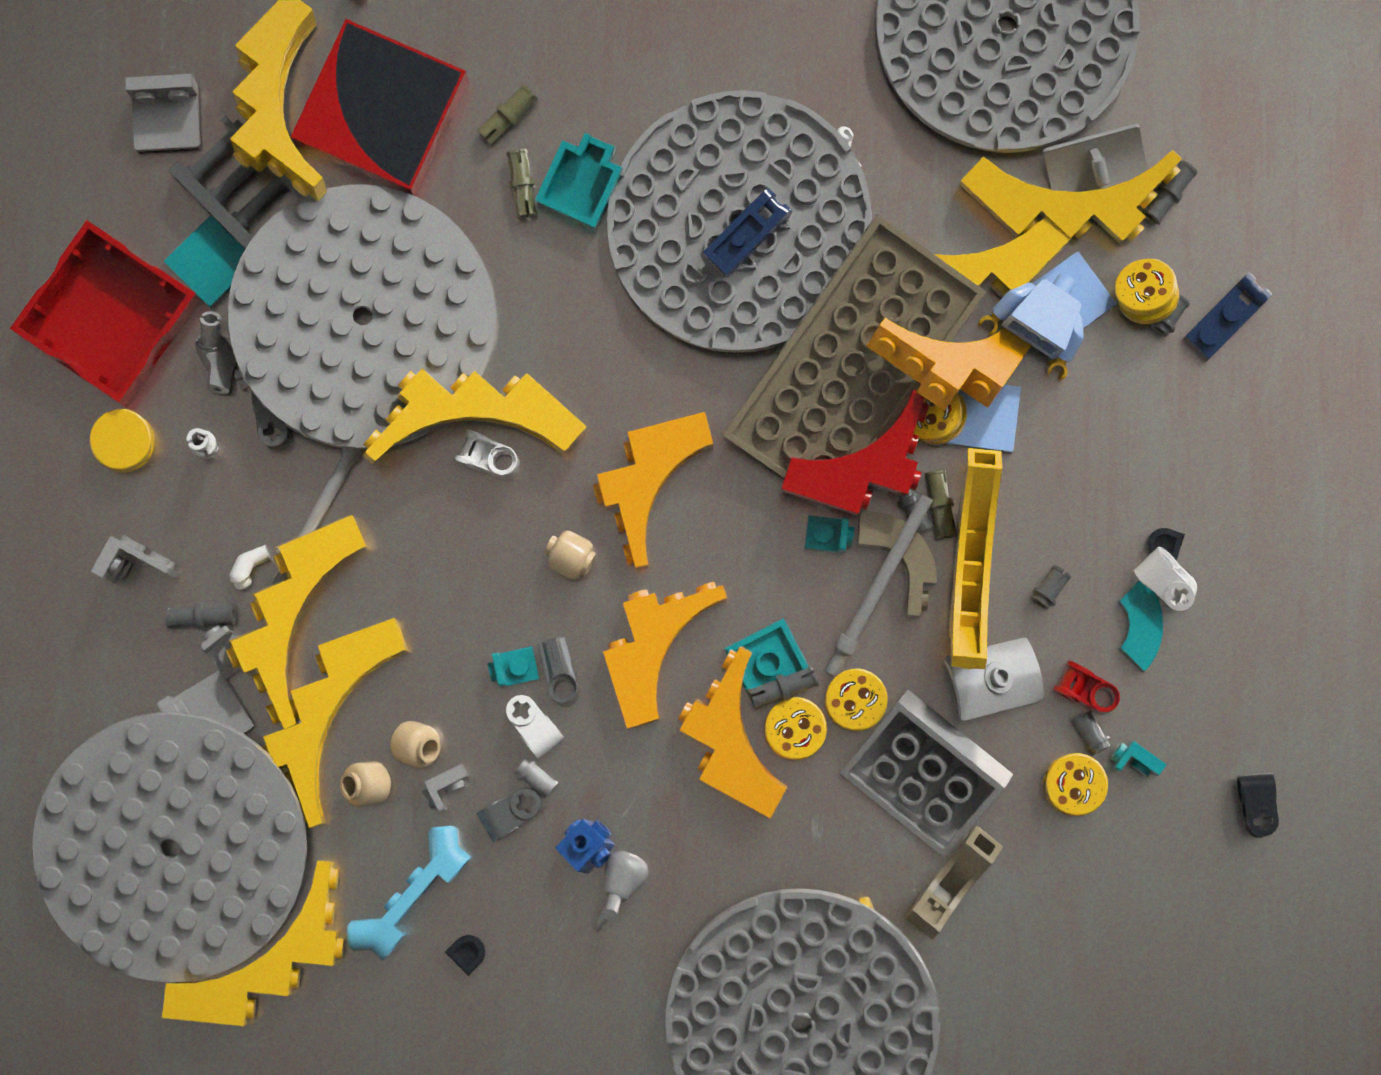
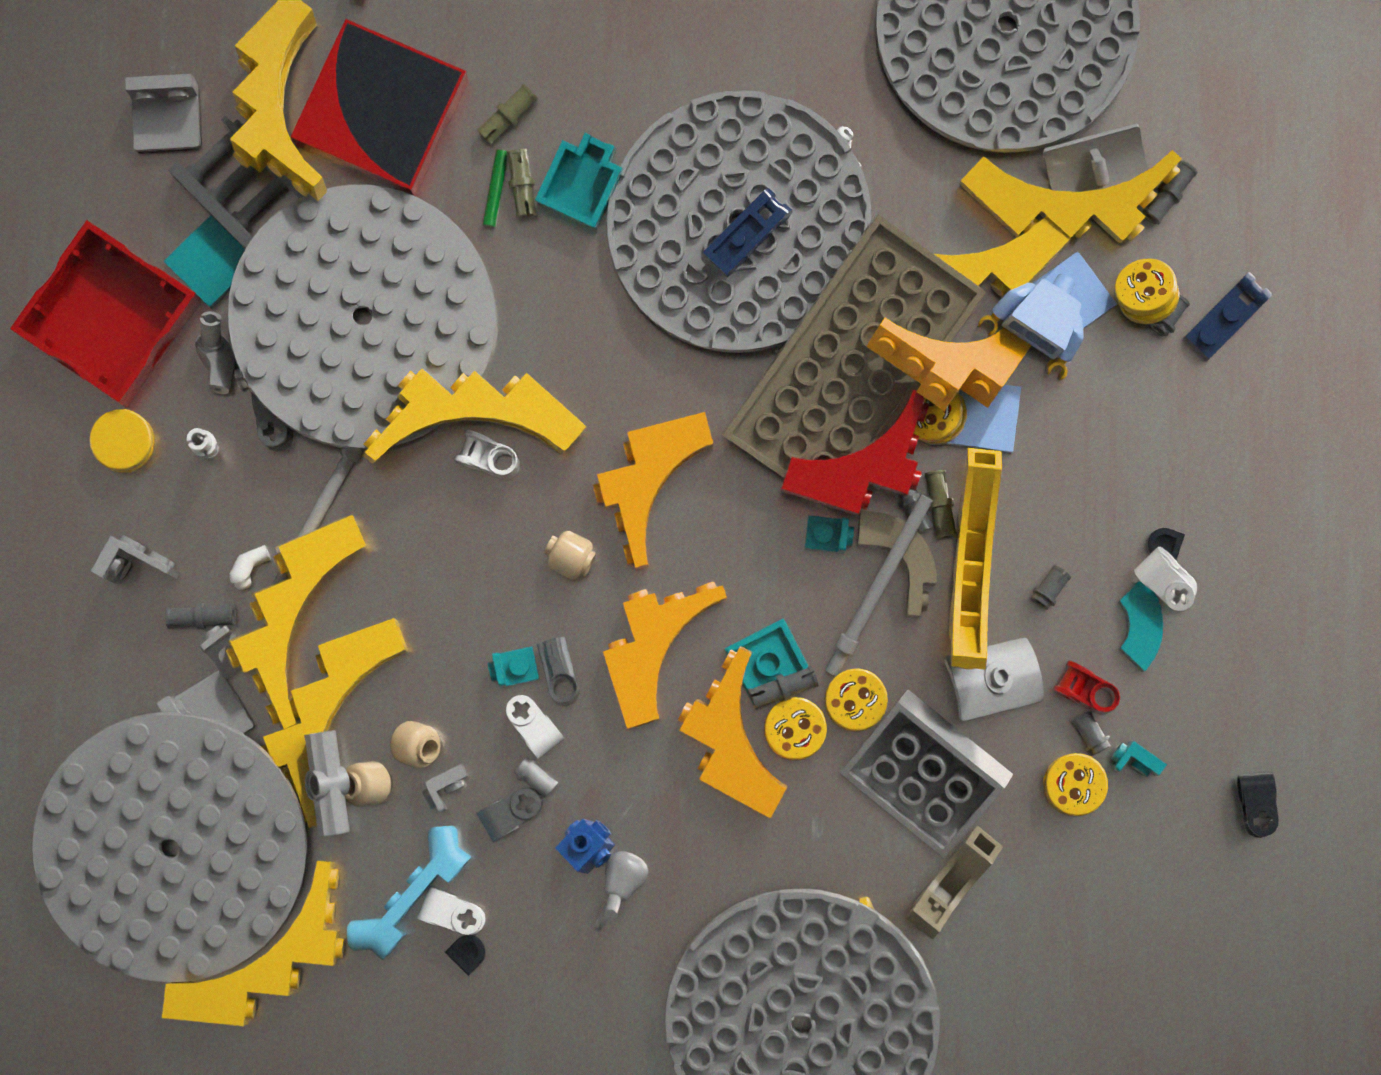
(327, 783): none -> light grey piece
(446, 910): none -> white piece
(495, 189): none -> green piece

